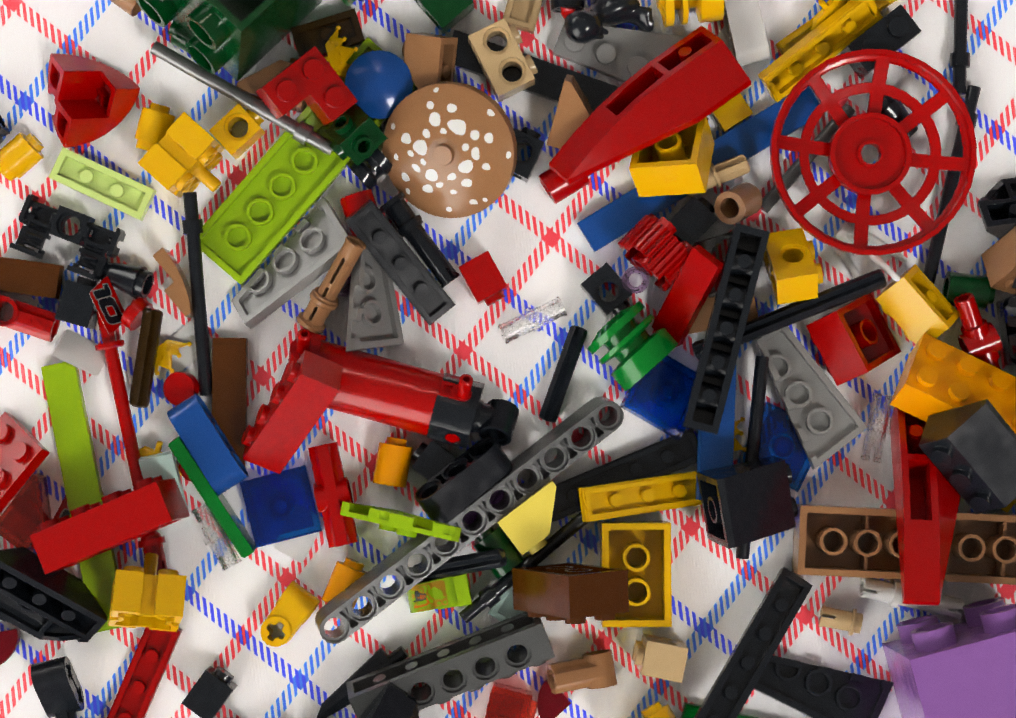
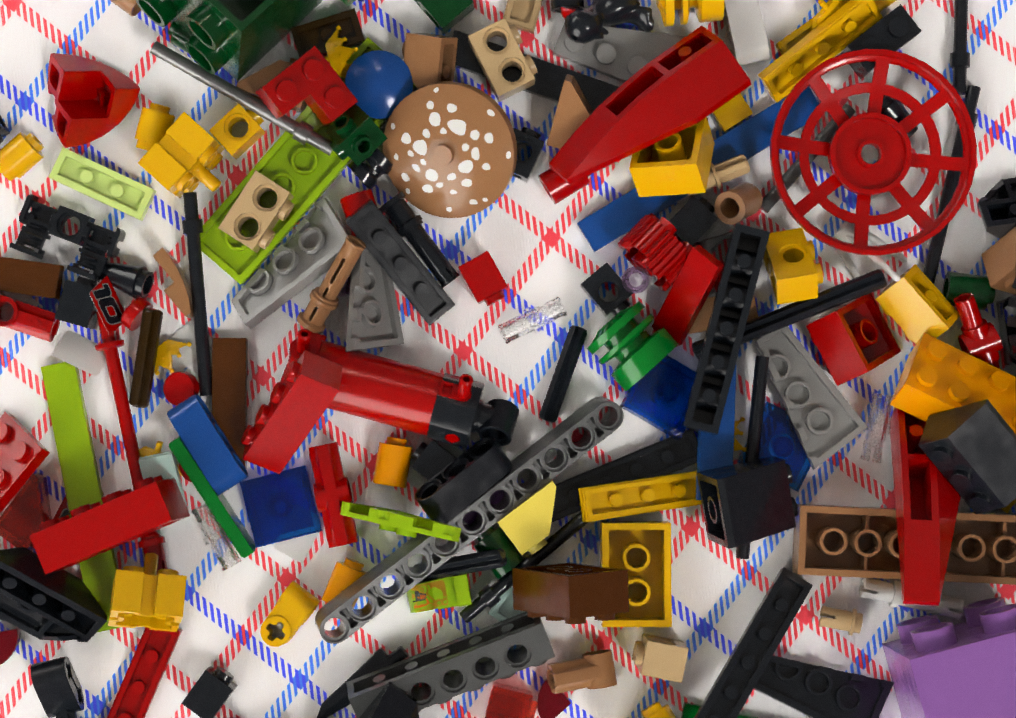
(249, 207): none -> tan brick

